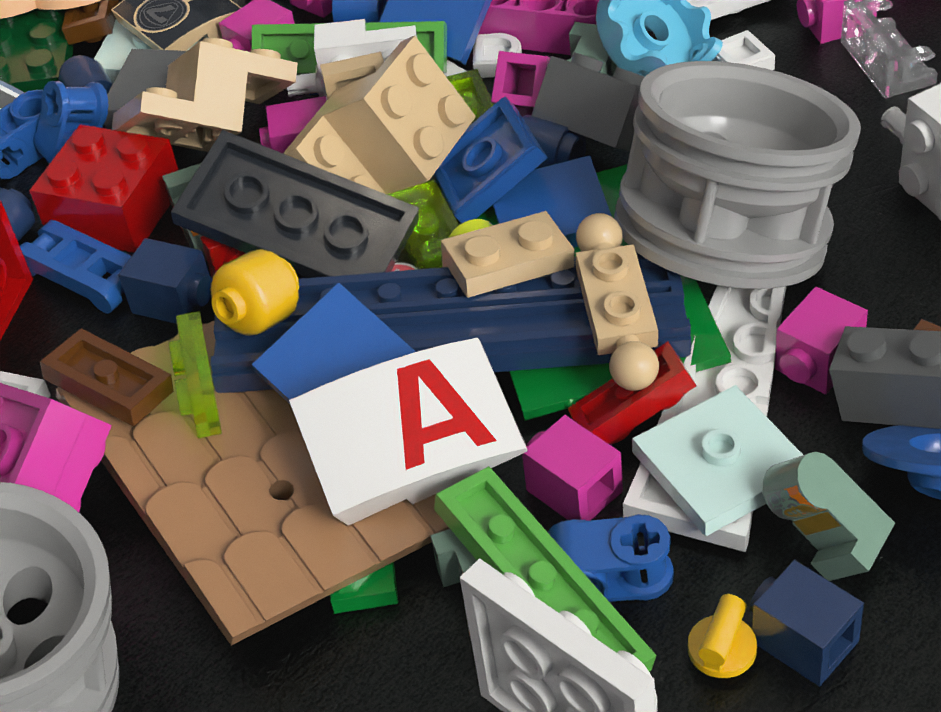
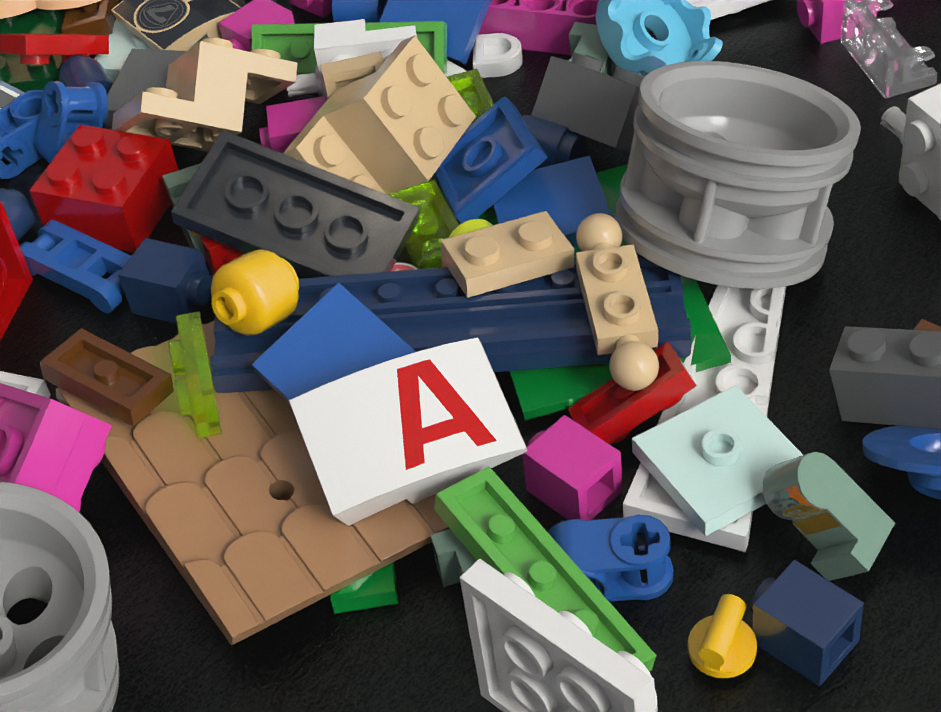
(38, 47): none -> red plate
(519, 79): dark pink brick -> none
(747, 50): white tile -> none
(811, 337): dark pink brick -> none

